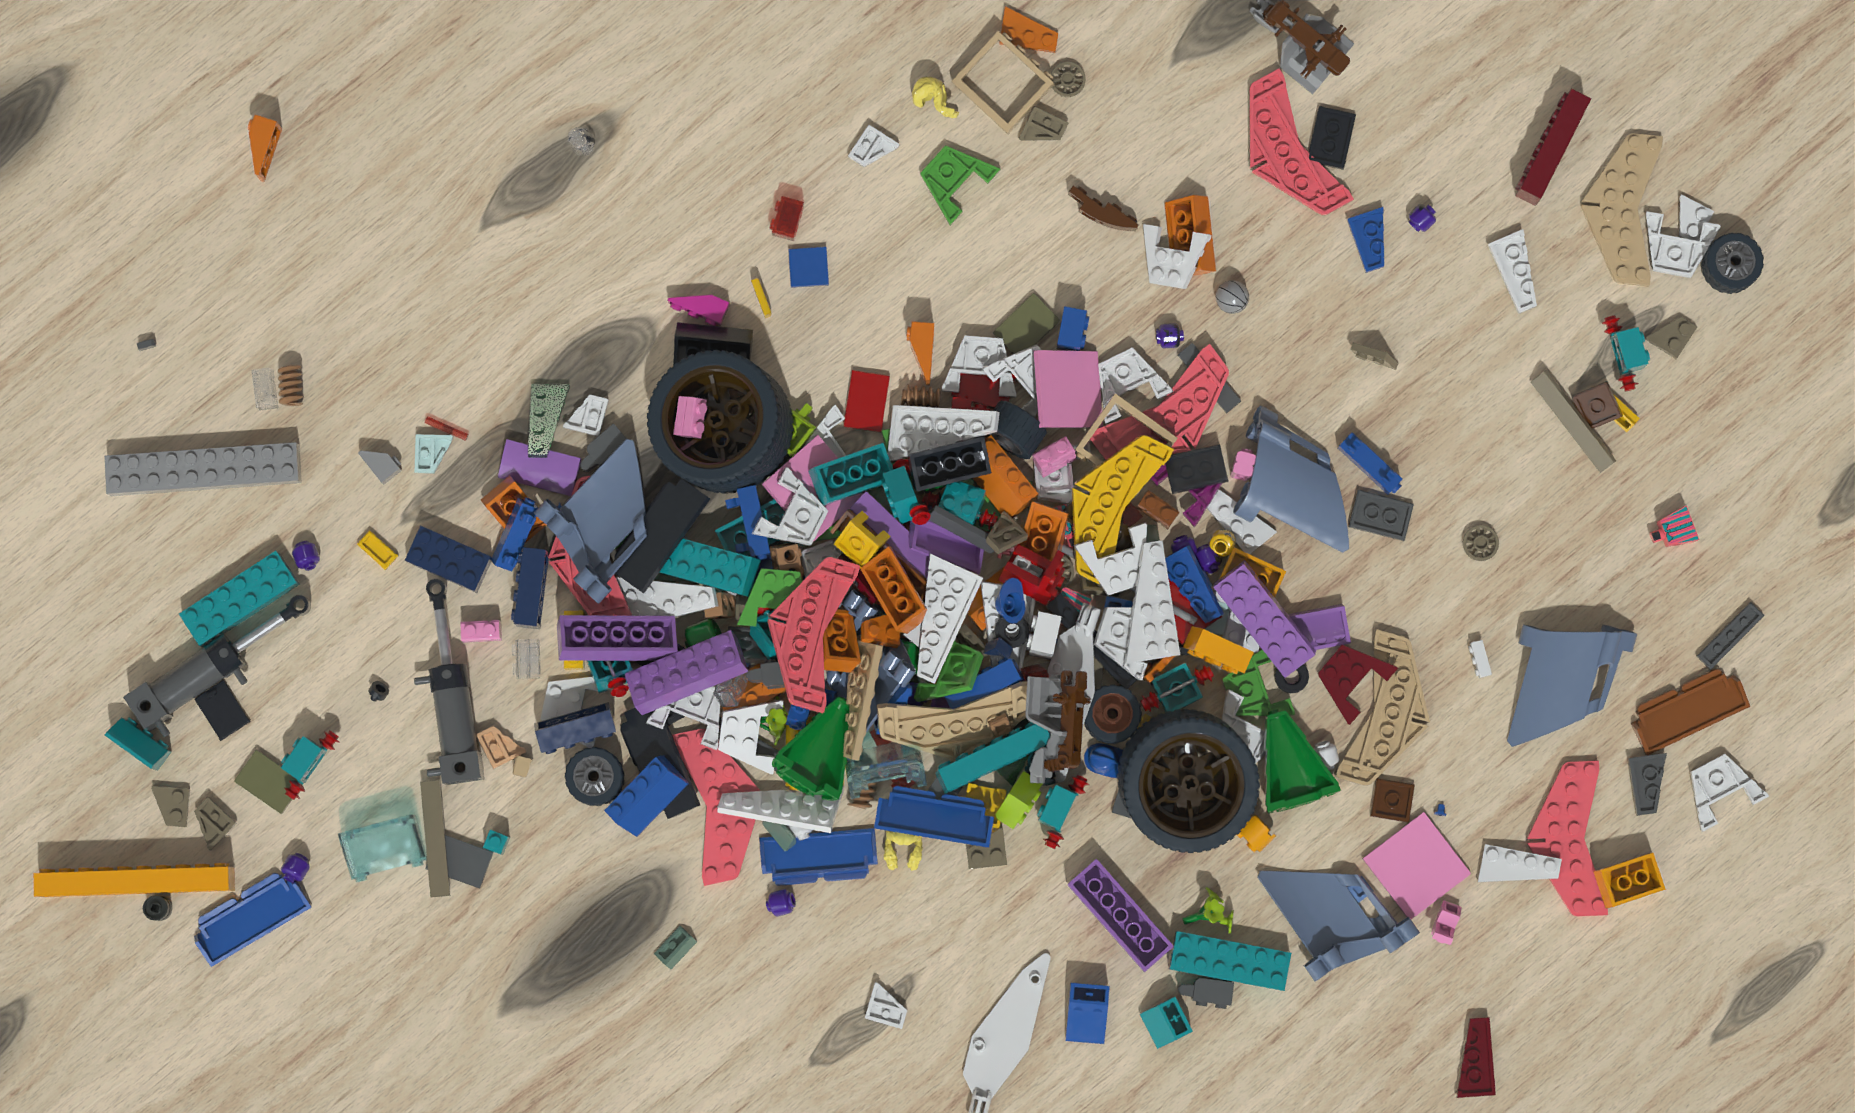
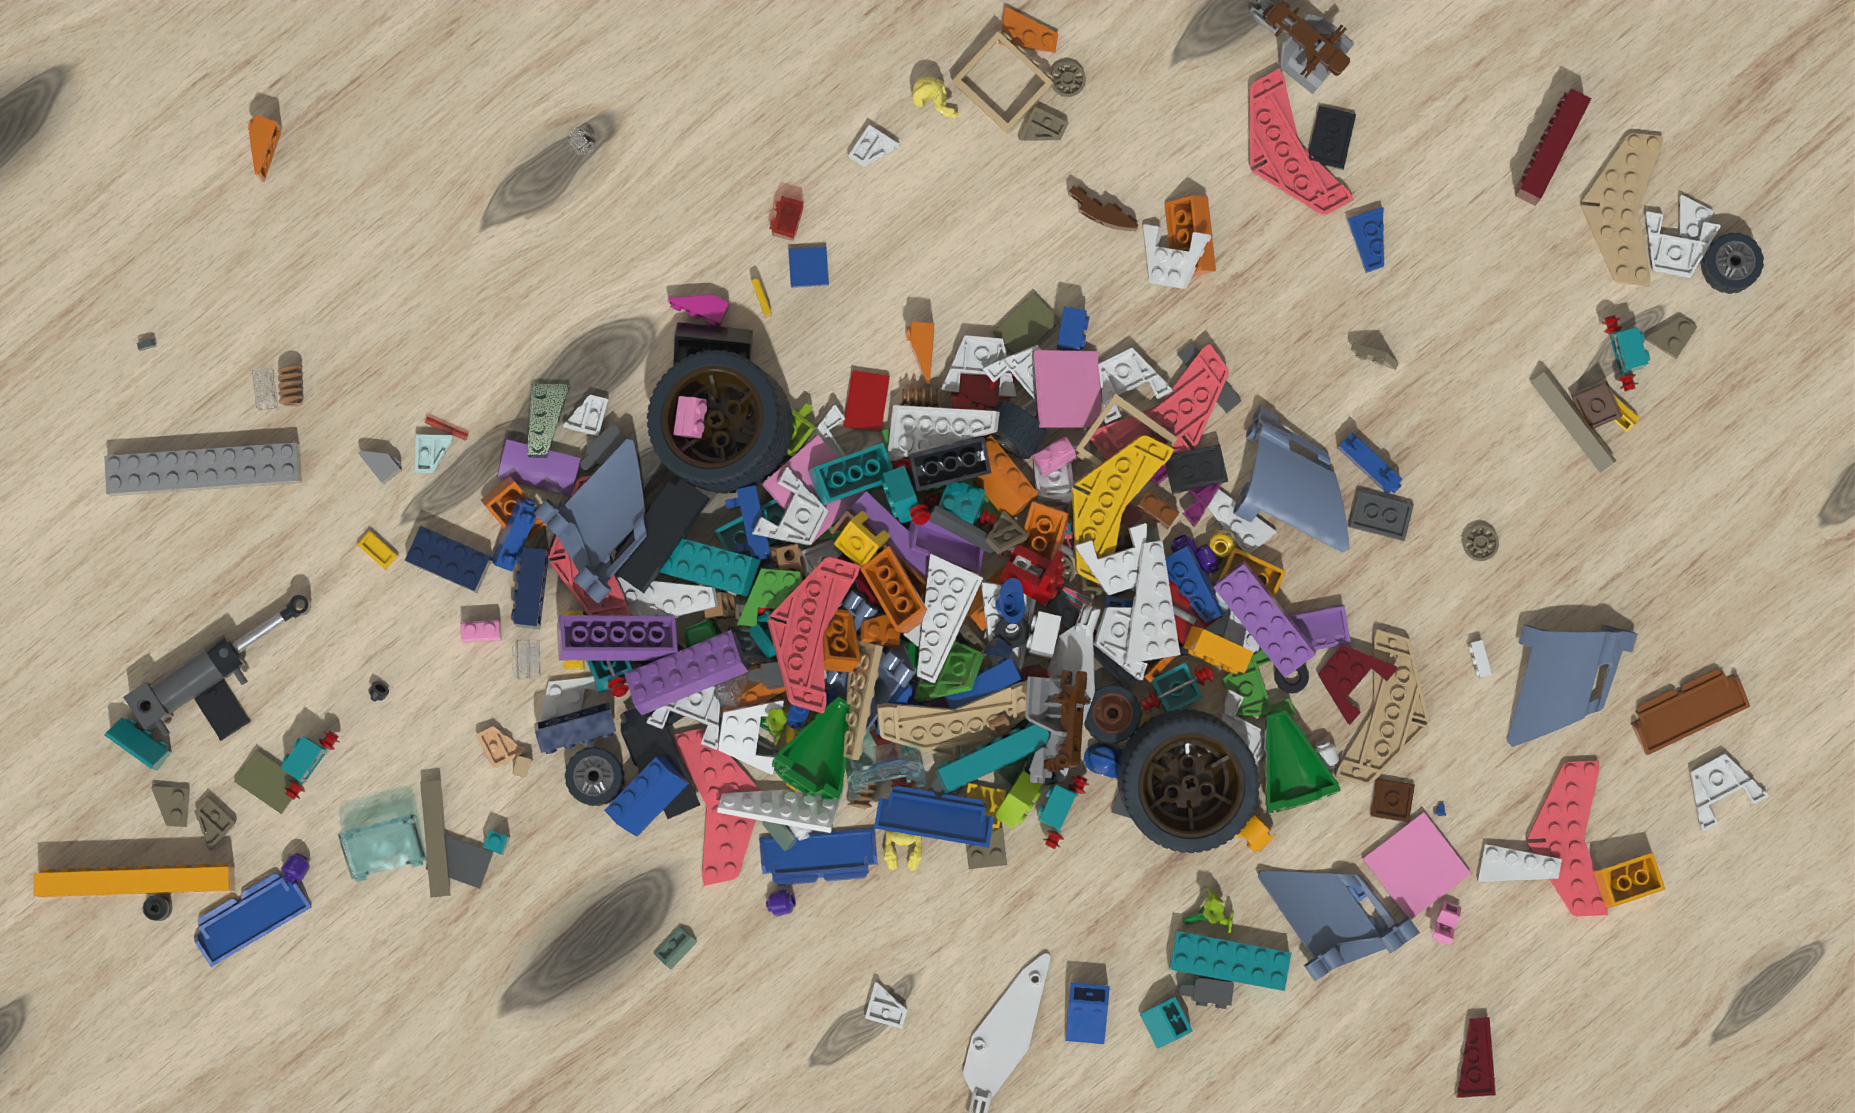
(239, 599): teal brick -> none
(305, 555): dark purple head -> none
(452, 705): dark grey piece -> none
(948, 172): bright green wing -> none
(1120, 915): medium lavender brick -> none
(1169, 335): dark purple head -> none
(1232, 296): light grey piece -> none
(1243, 465): bright pink brick -> none
(1422, 217): dark purple head -> none
(1513, 265): white wing -> none
(1646, 779): dark grey wing -> none
(1675, 529): torso -> none
(1730, 636): dark grey tile -> none

